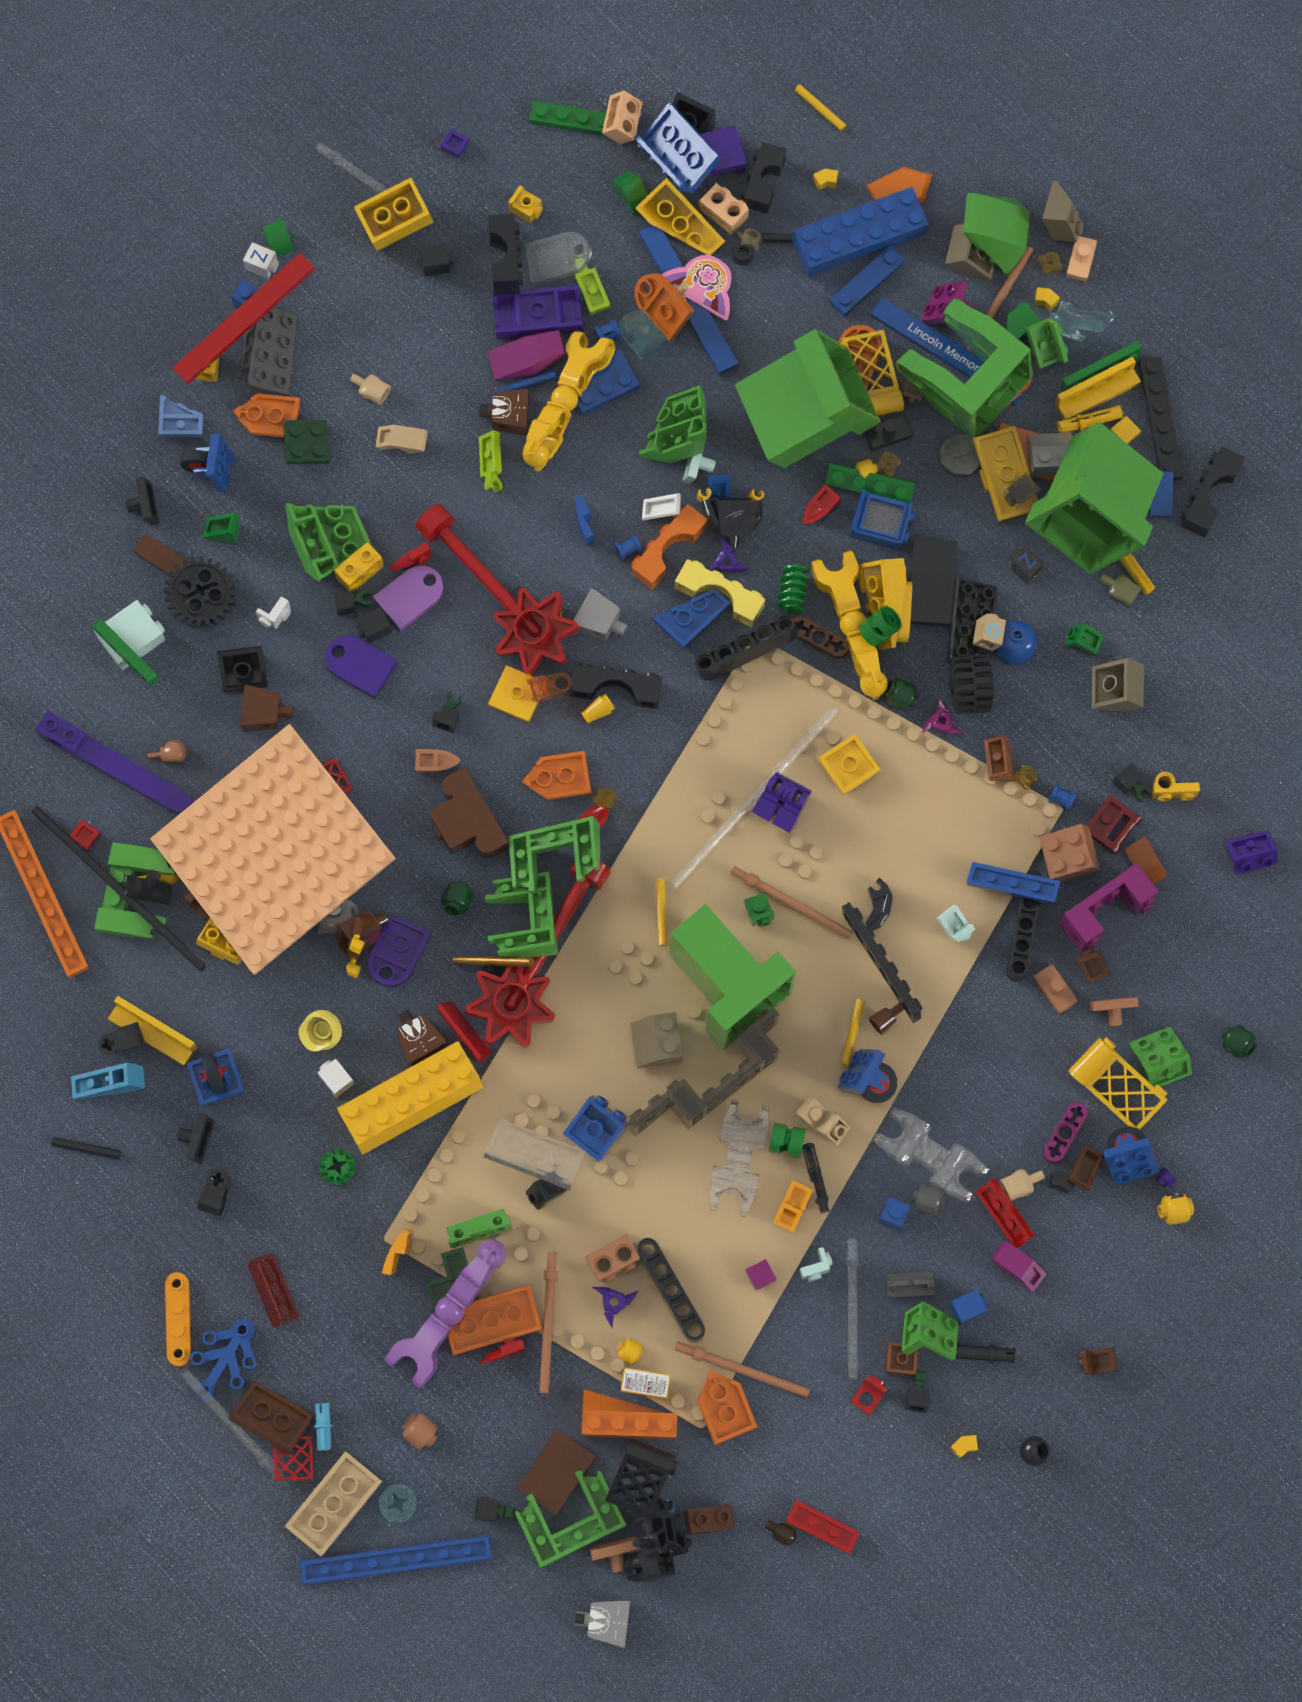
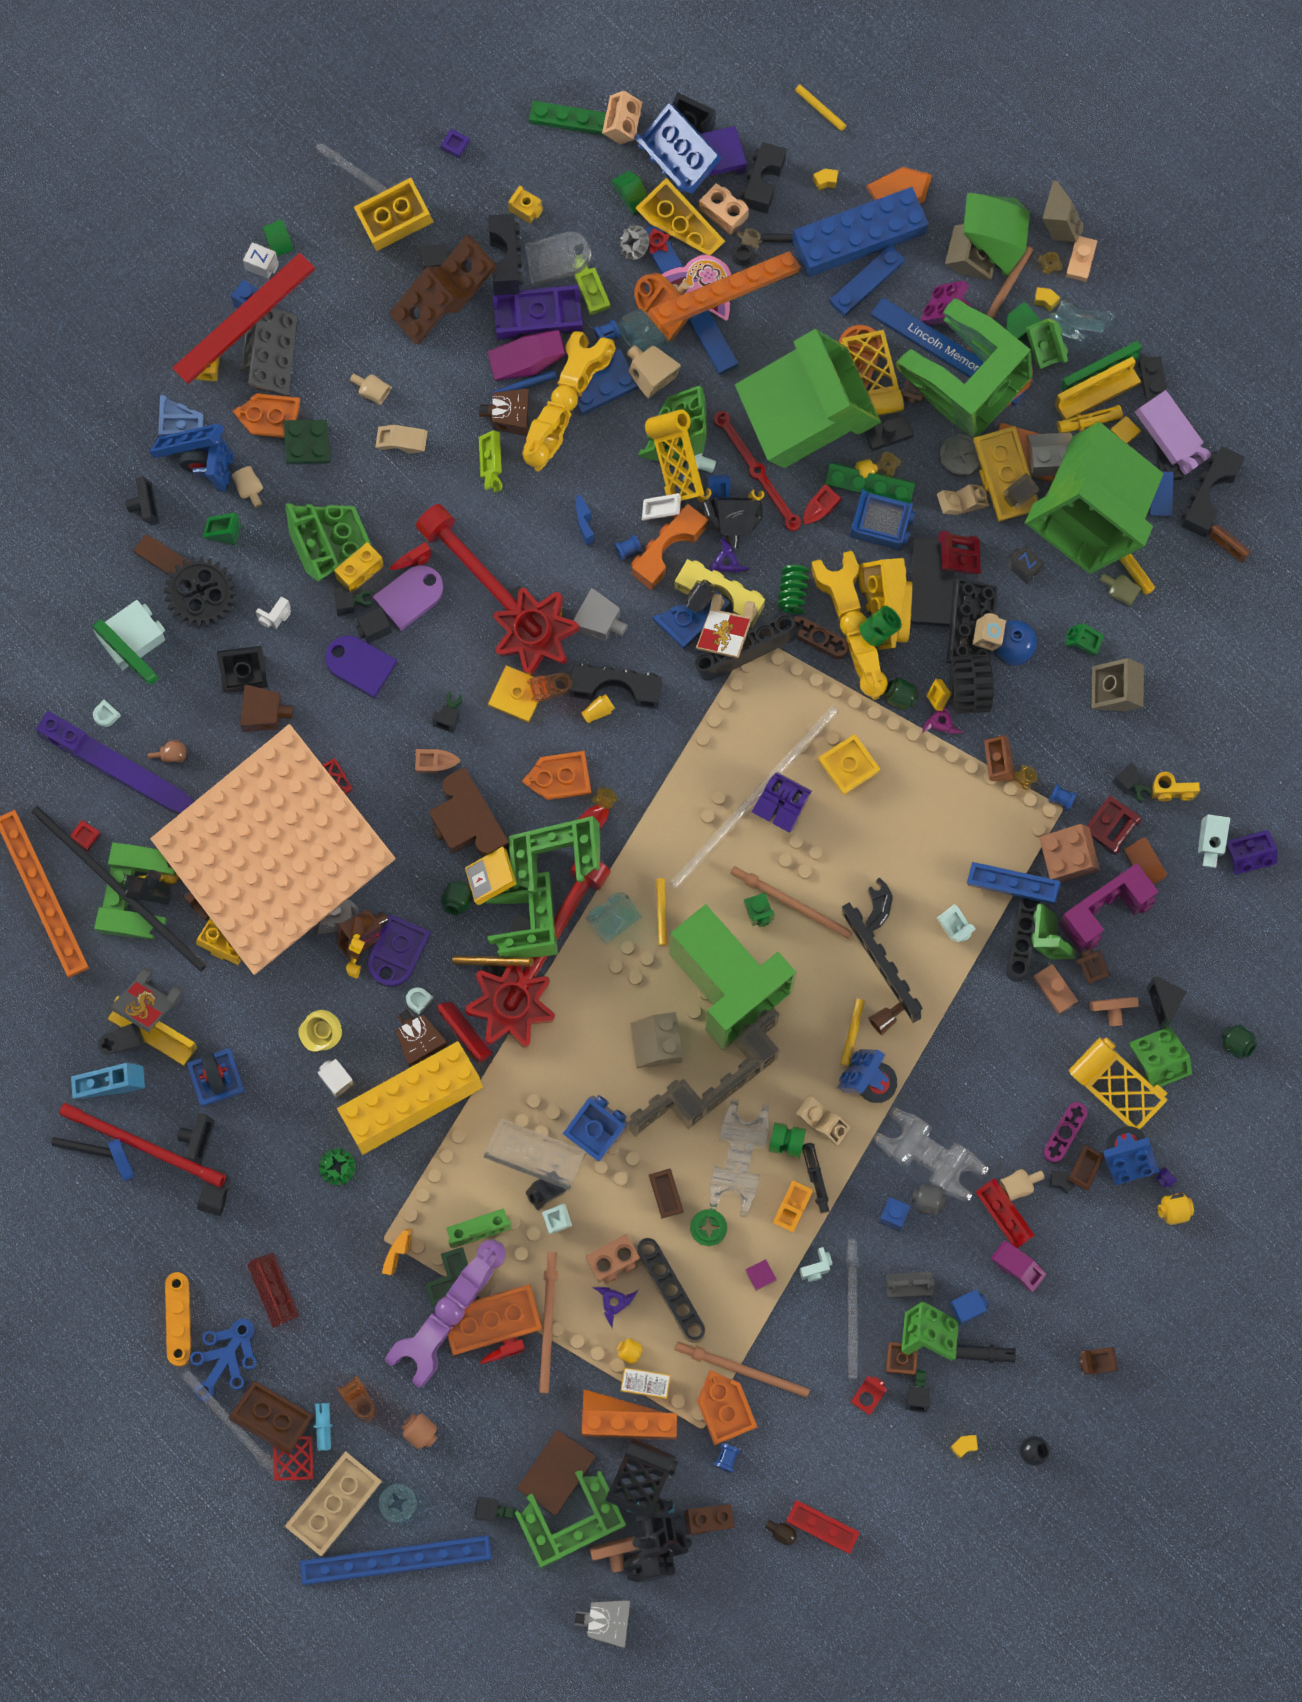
(105, 714): none -> light aqua tile
(121, 1159): none -> blue beam
(143, 1003): none -> flag
(187, 440): none -> blue plate
(205, 1173): none -> red piece
(248, 485): none -> tan piece
(356, 1396): none -> clear orange piece
(418, 1000): none -> light aqua tile
(442, 289): none -> reddish brown bracket
(490, 875): none -> yellow tile
(557, 1219): none -> light aqua tile
(613, 916): none -> clear light blue bracket
(639, 247): none -> light grey gear
(652, 369): none -> tan torso
(662, 238): none -> red plate
(663, 429): none -> yellow piece
(666, 1193): none -> reddish brown tile
(699, 1221): none -> green gear
(700, 595): none -> black brick
(724, 290): none -> orange plate
(725, 631): none -> flag
(726, 1458): none -> blue bush
(792, 521): none -> red piece
(938, 694): none -> yellow tile
(960, 559): none -> dark red plate
(963, 501): none -> tan slope
(1045, 936): none -> bright green bracket
(1165, 1000): none -> black slope
(1173, 432): none -> lavender tile
(1214, 829): none -> light aqua torso
(1229, 543): none -> dark orange slope

